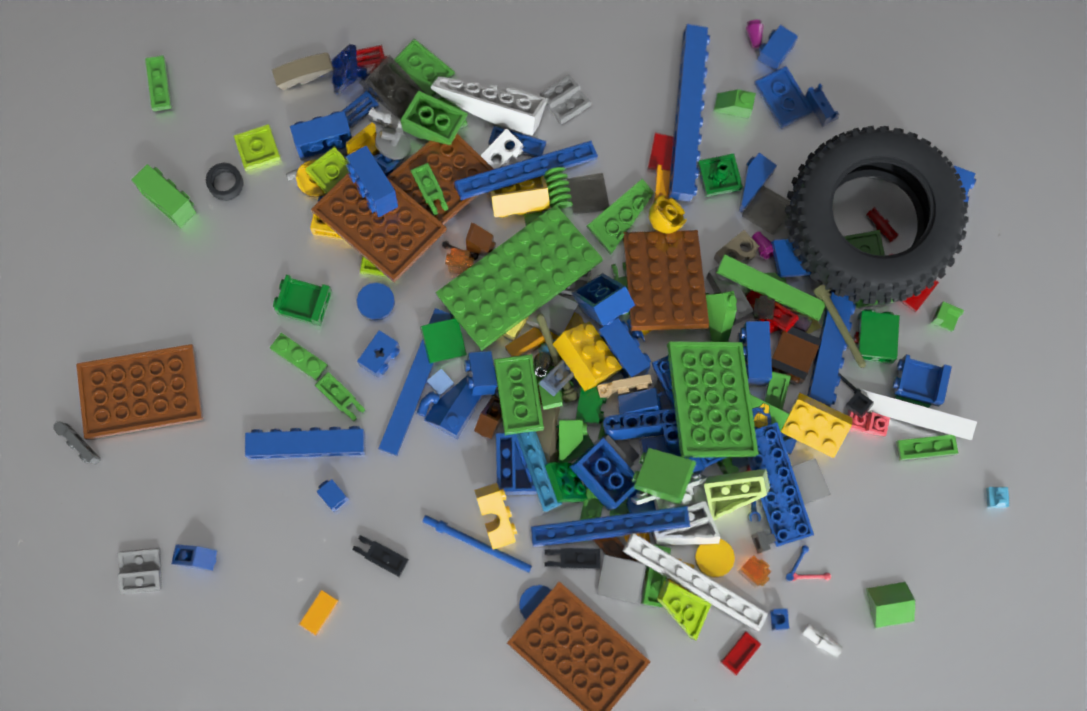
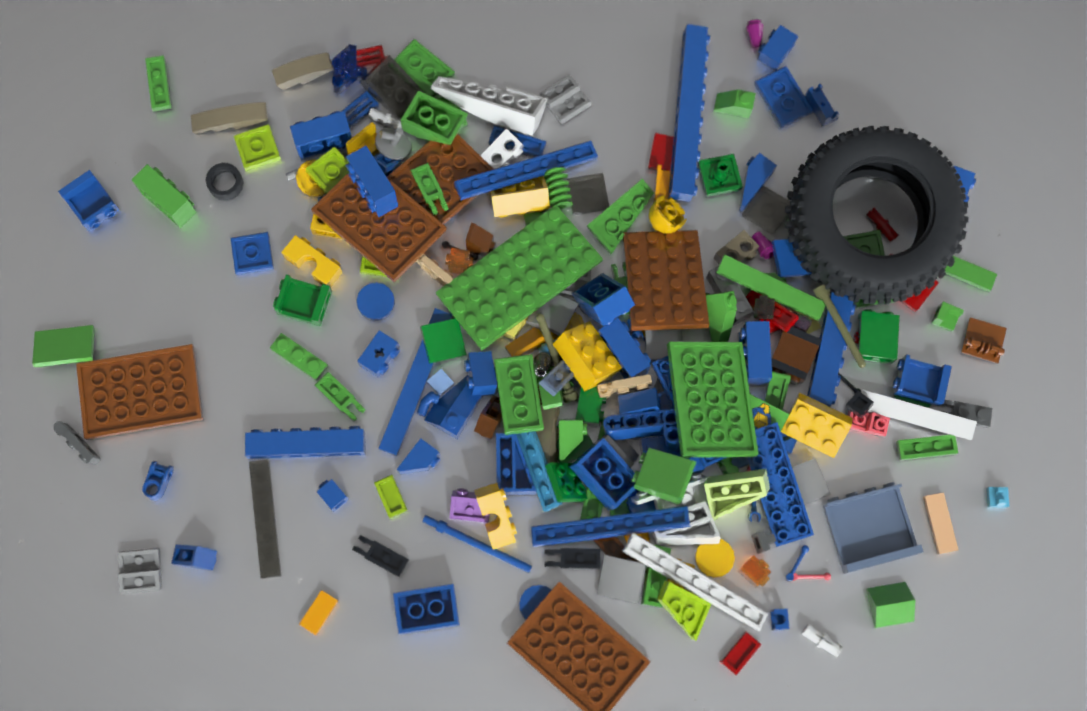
(63, 346): none -> bright green tile
(89, 200): none -> blue panel
(158, 479): none -> blue piece
(229, 117): none -> dark tan slope
(252, 253): none -> blue tile
(265, 519): none -> clear smoke tile
(299, 251): none -> yellow arch
(390, 496): none -> lime tile
(420, 459): none -> blue slope
(426, 609): none -> blue brick
(432, 268): none -> tan hinge
(465, 507): none -> medium lavender bracket
(657, 341): none -> light grey slope
(871, 528): none -> sand blue panel
(940, 523): none -> light nougat tile
(971, 274): none -> bright green tile
(977, 413): none -> dark grey hinge
(984, 340): none -> dark orange hinge

